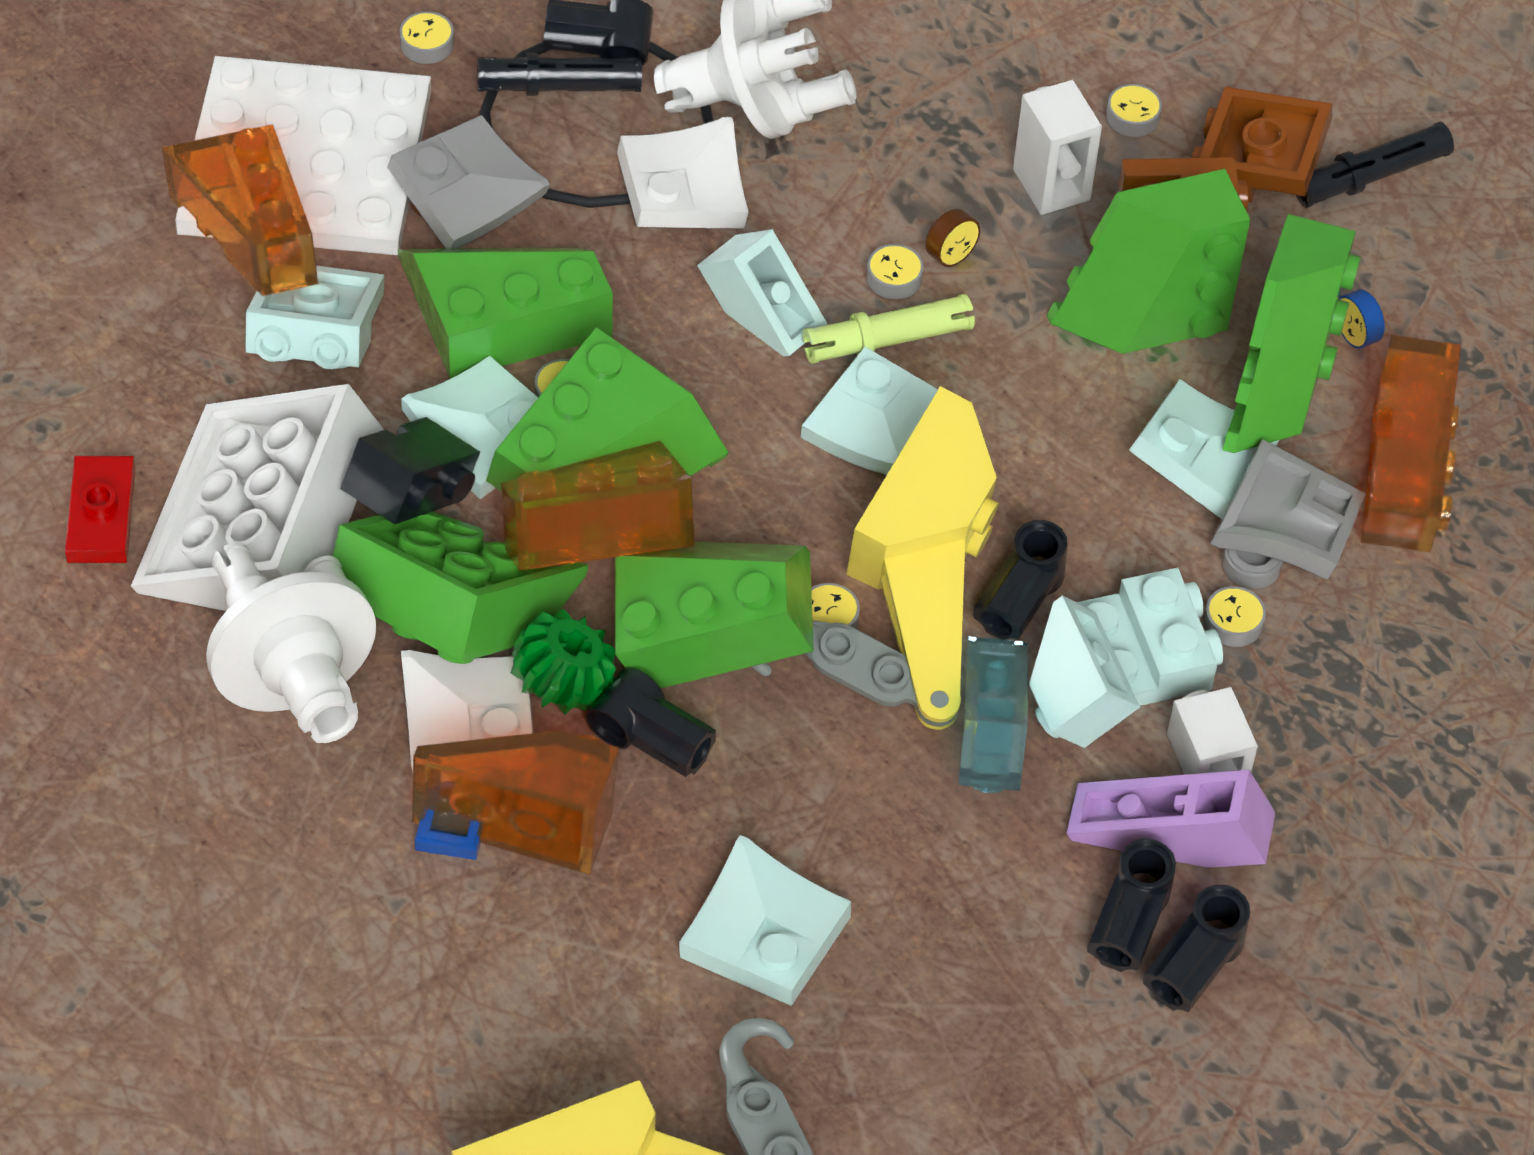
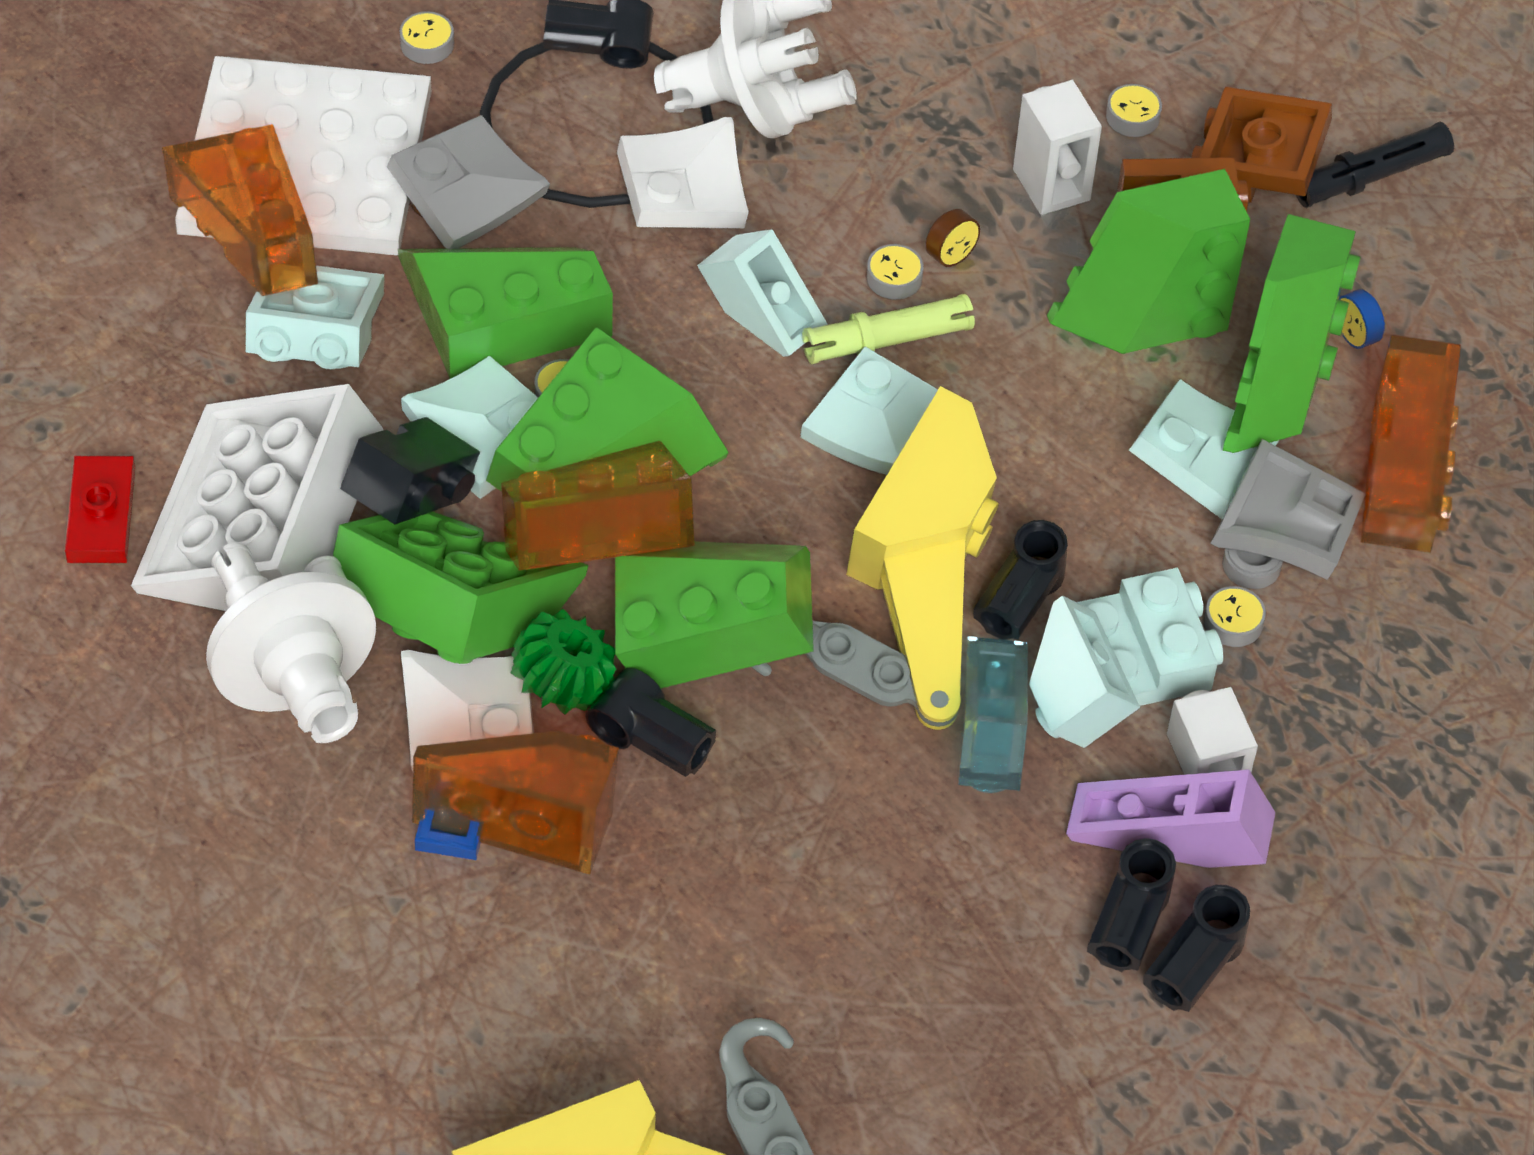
(548, 74): black pin -> none
(764, 924): light aqua plate -> none
(835, 604): light yellow tile -> none

